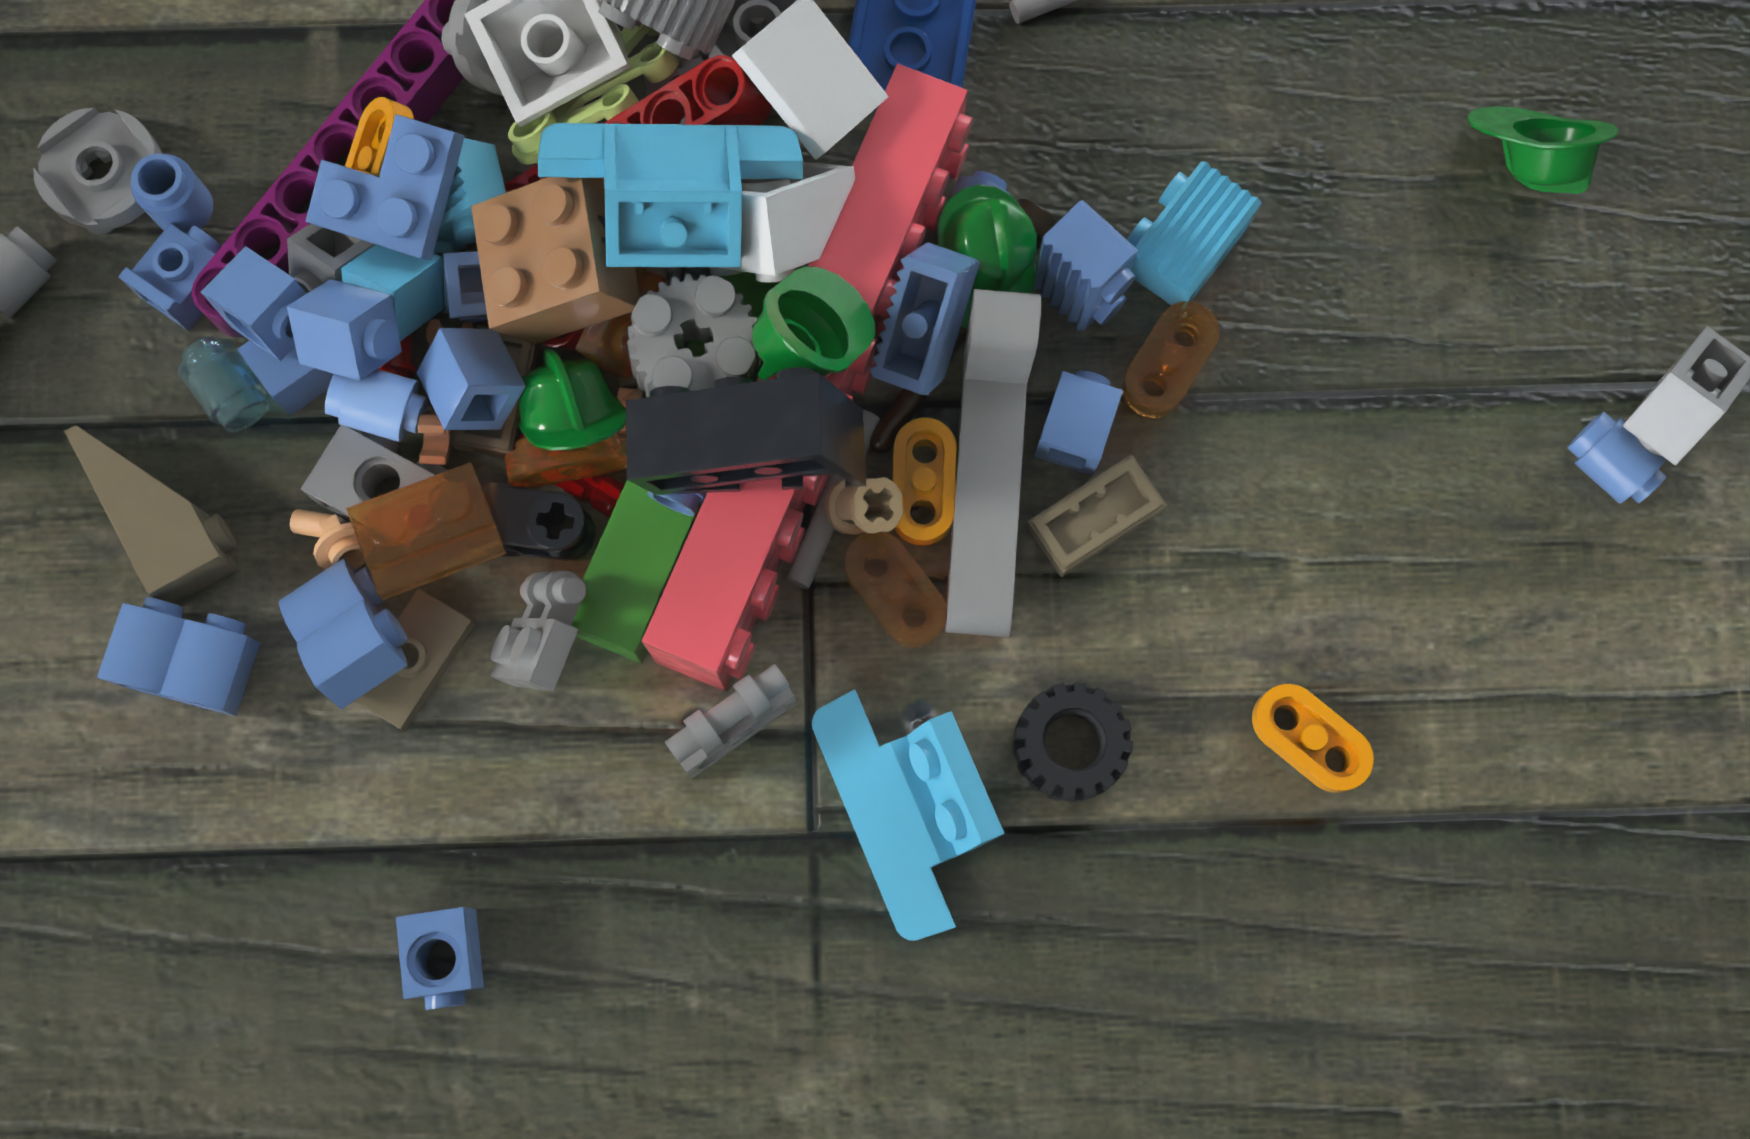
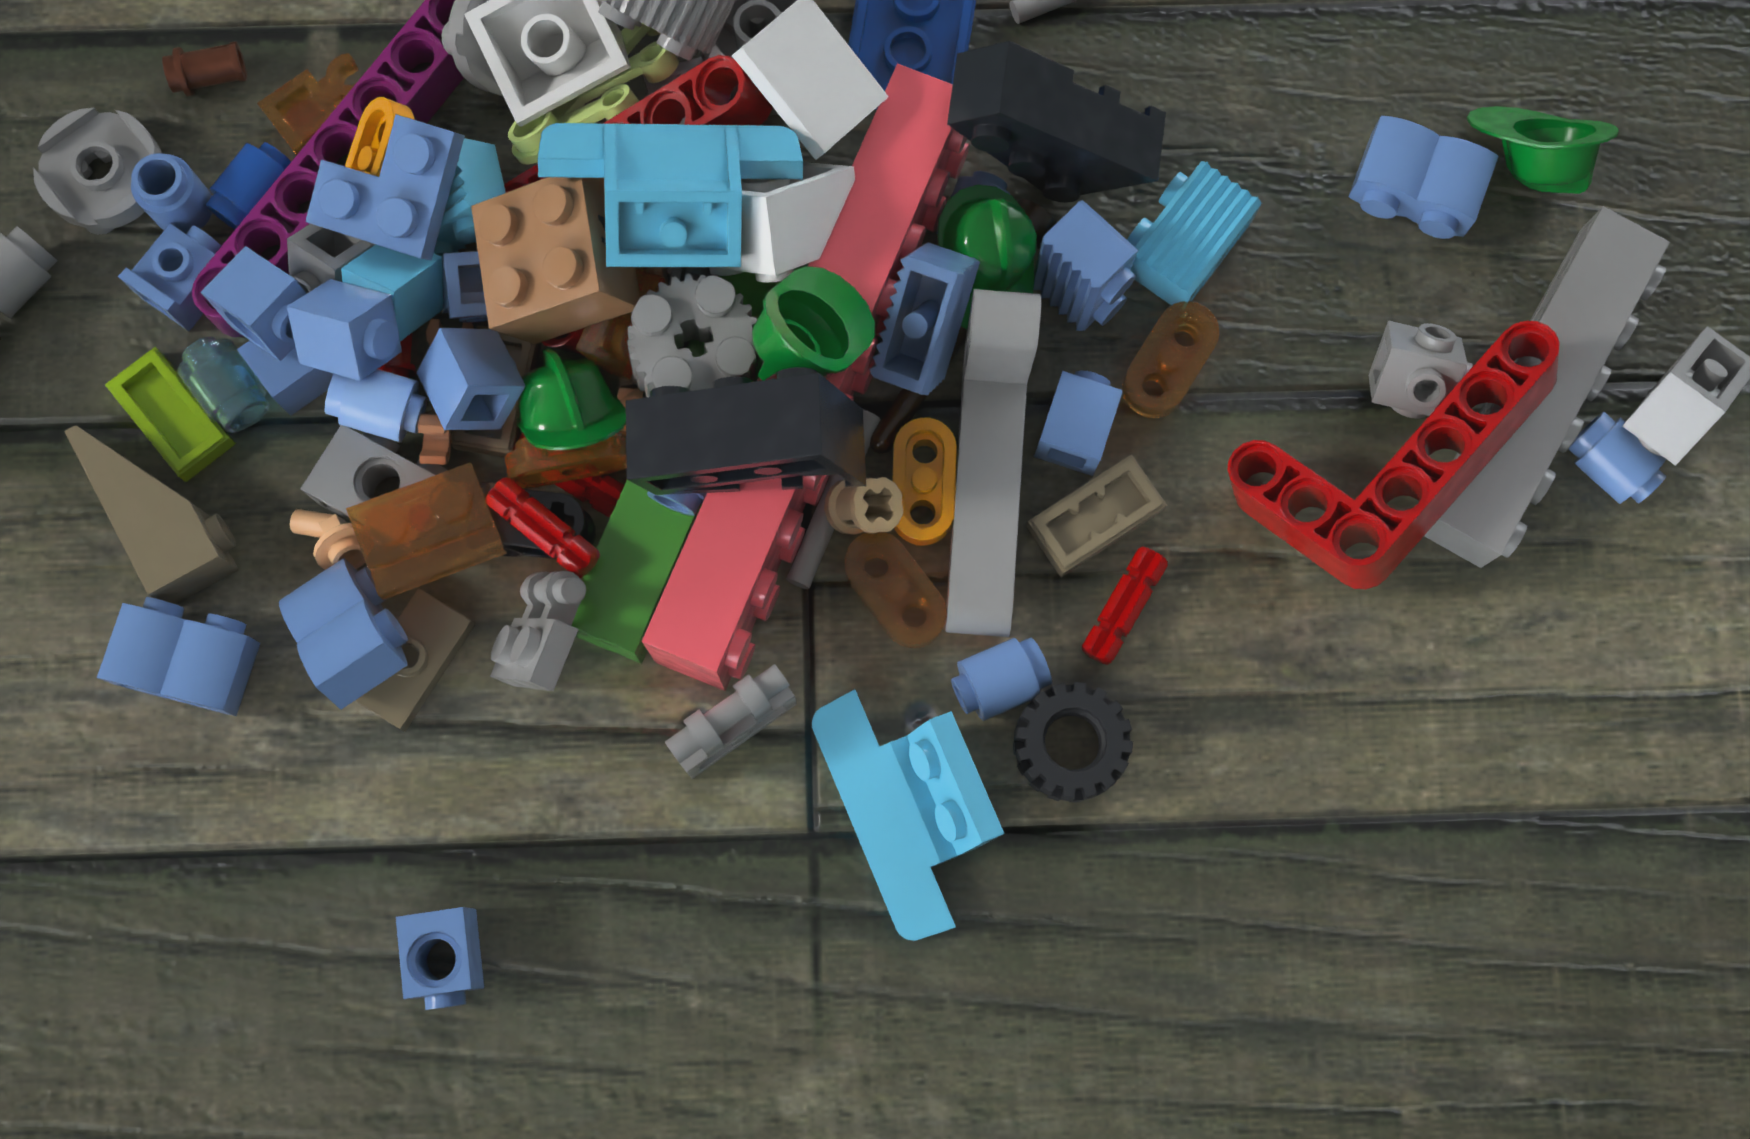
(169, 414): none -> lime tile
(203, 67): none -> copper pin
(245, 182): none -> blue brick
(305, 104): none -> clear orange plate
(542, 527): none -> red axle
(1001, 678): none -> medium blue brick
(1050, 127): none -> black wedge
(1124, 605): none -> red axle
(1312, 735): light orange plate -> none
(1410, 470): none -> red beam
(1416, 368): none -> light grey brick
(1423, 177): none -> medium blue brick
(1591, 313): none -> light grey brick

